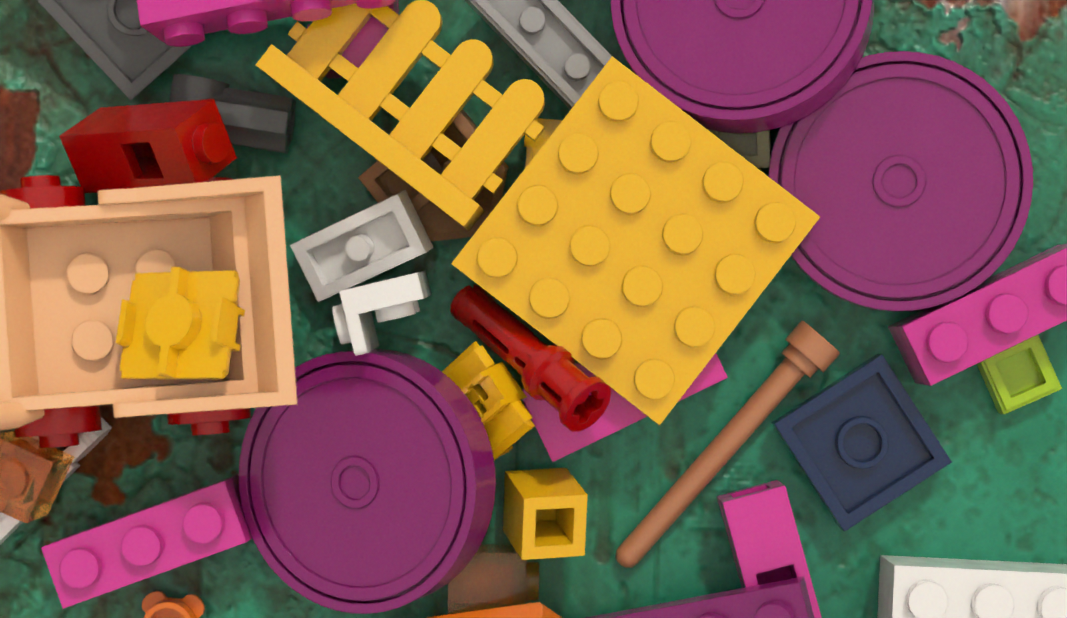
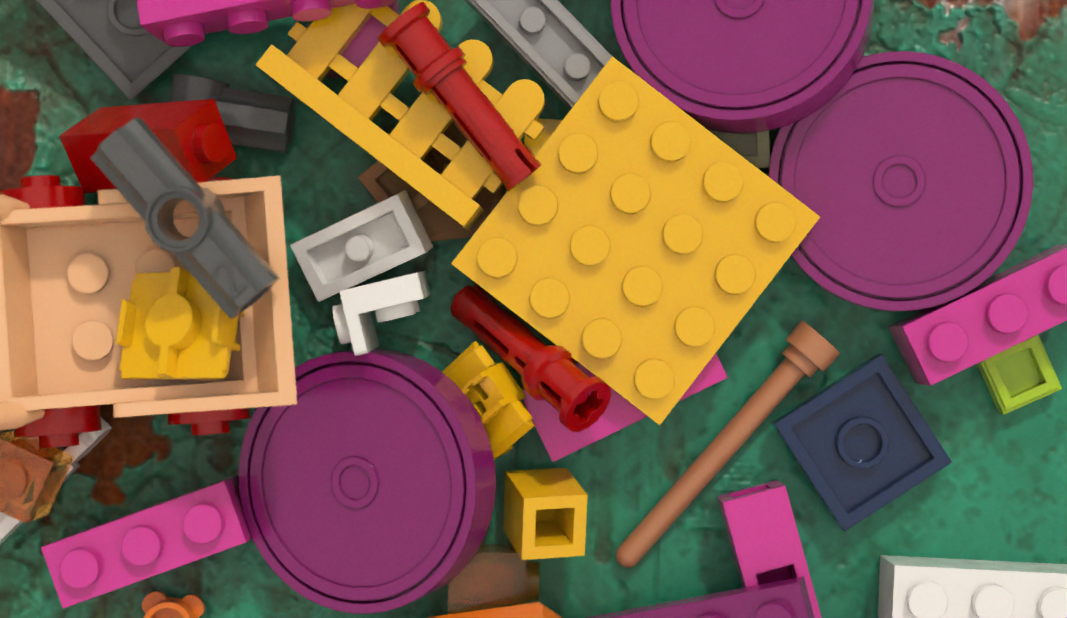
(154, 186): none -> dark grey piece
(442, 72): none -> red pin

